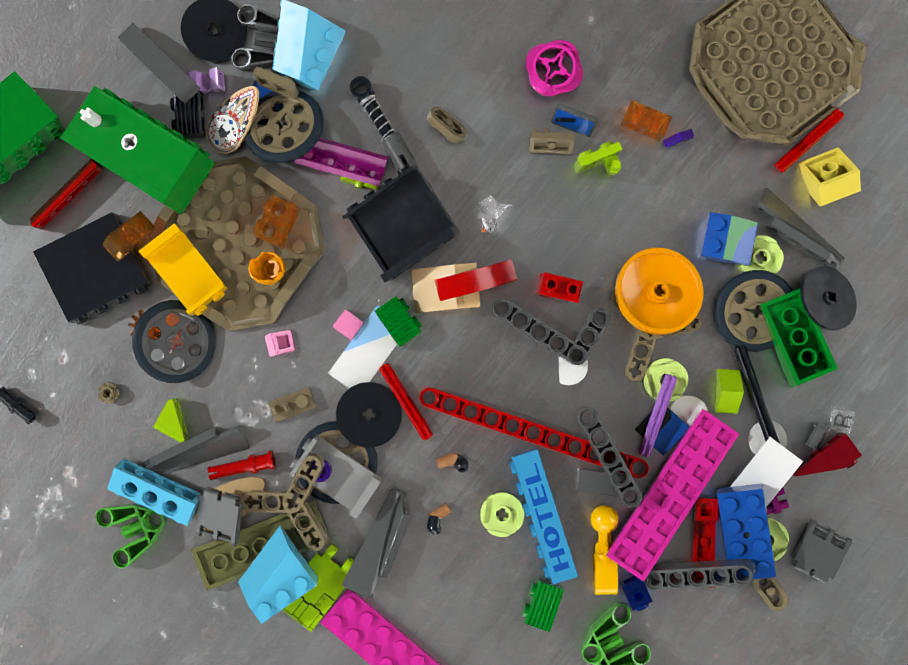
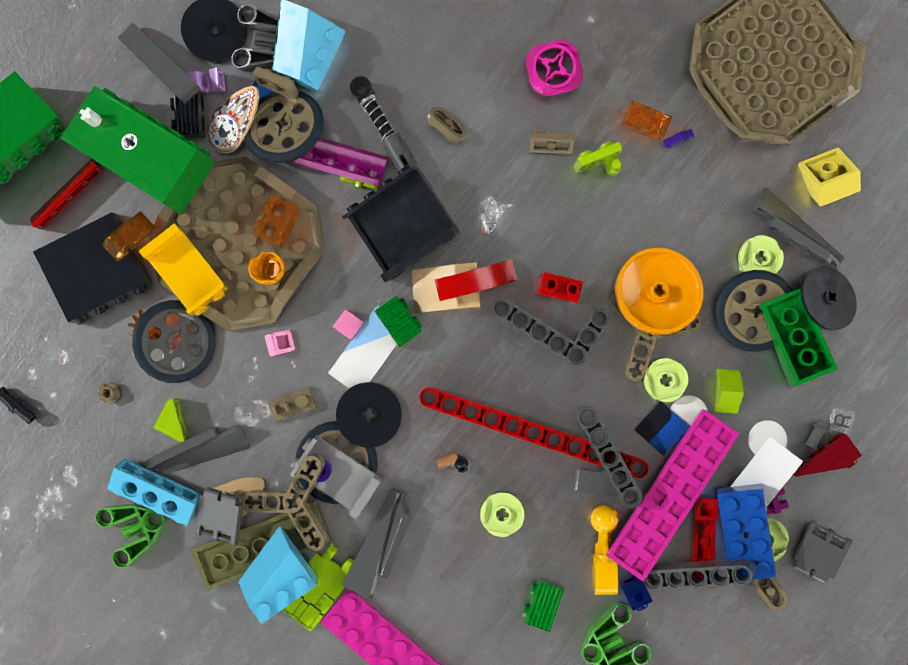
(252, 464): red pin -> none
(405, 401): red axle -> none
(435, 517): arm -> none
(544, 516): dark azure brick -> none
(569, 373): white sticker -> none
(574, 120): slope -> none
(657, 415): medium lavender axle -> none
(729, 239): blue slope -> none
(755, 393): black axle -> none
(809, 140): red axle -> none

